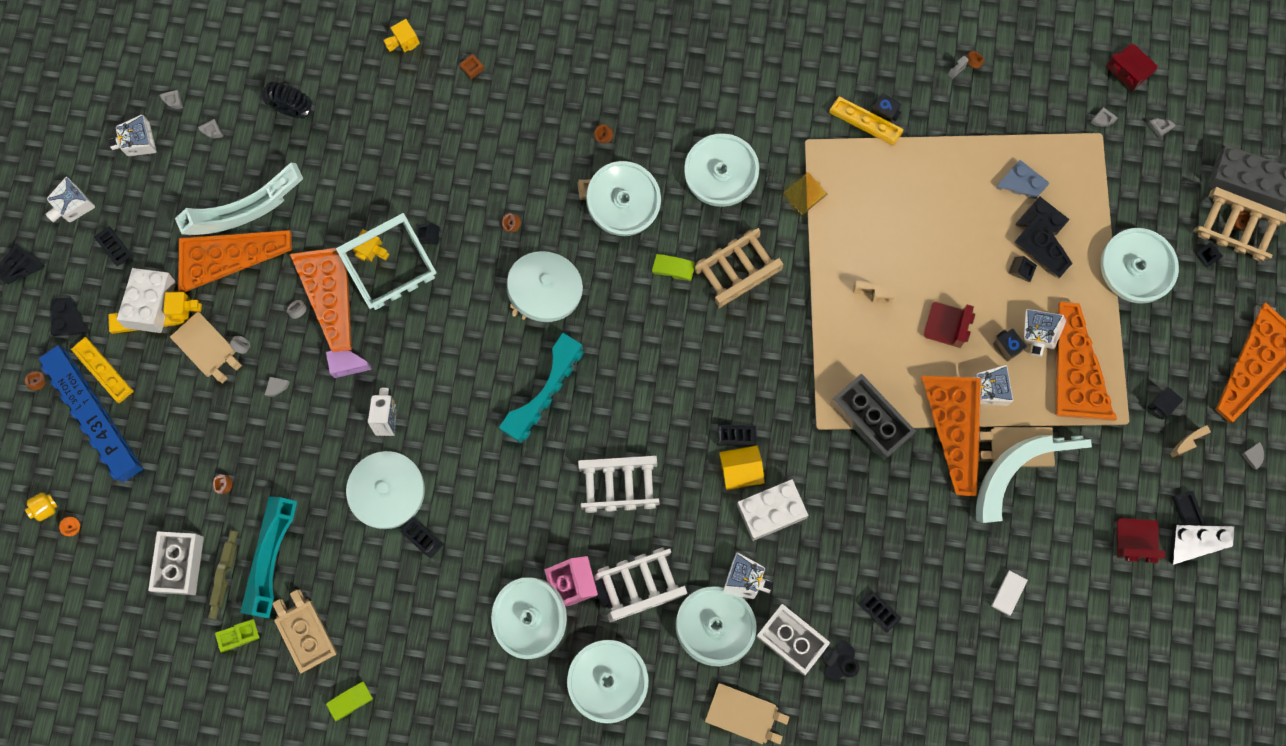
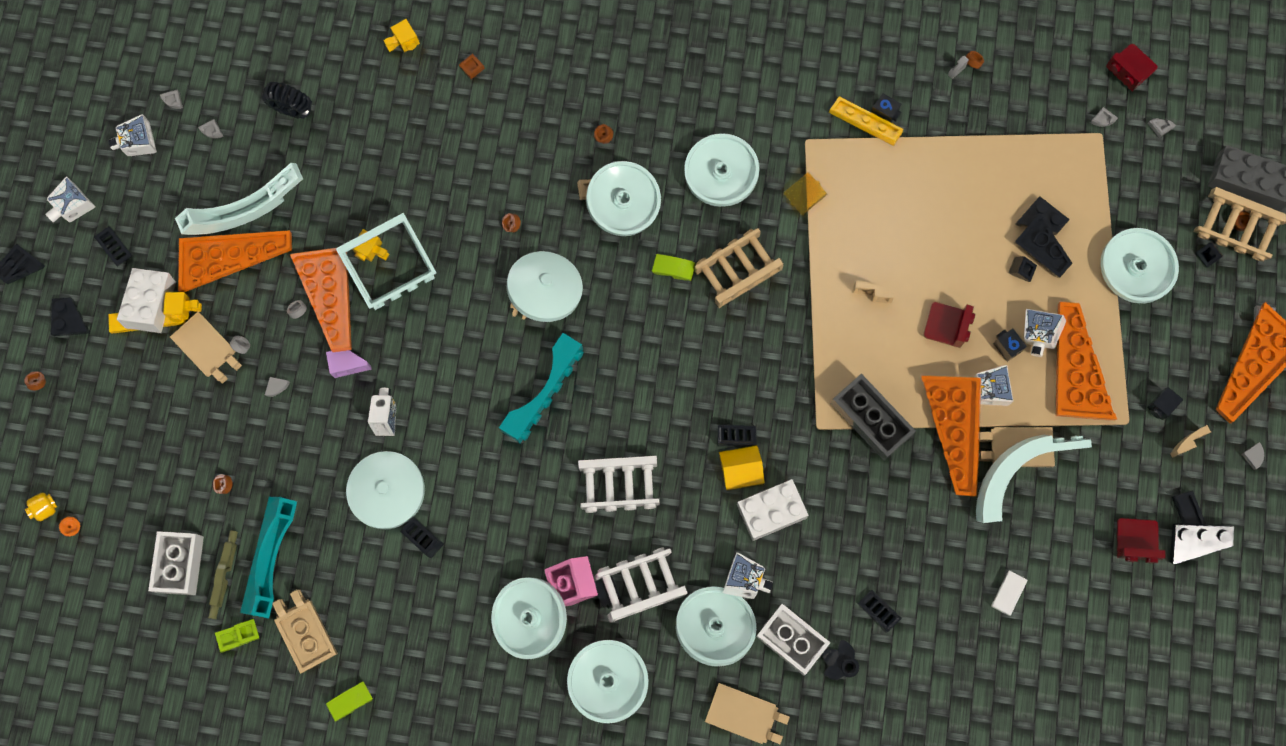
(91, 414): blue brick -> none
(102, 370): yellow tile -> none
(428, 233): black slope -> none
(1023, 180): sand blue wing -> none

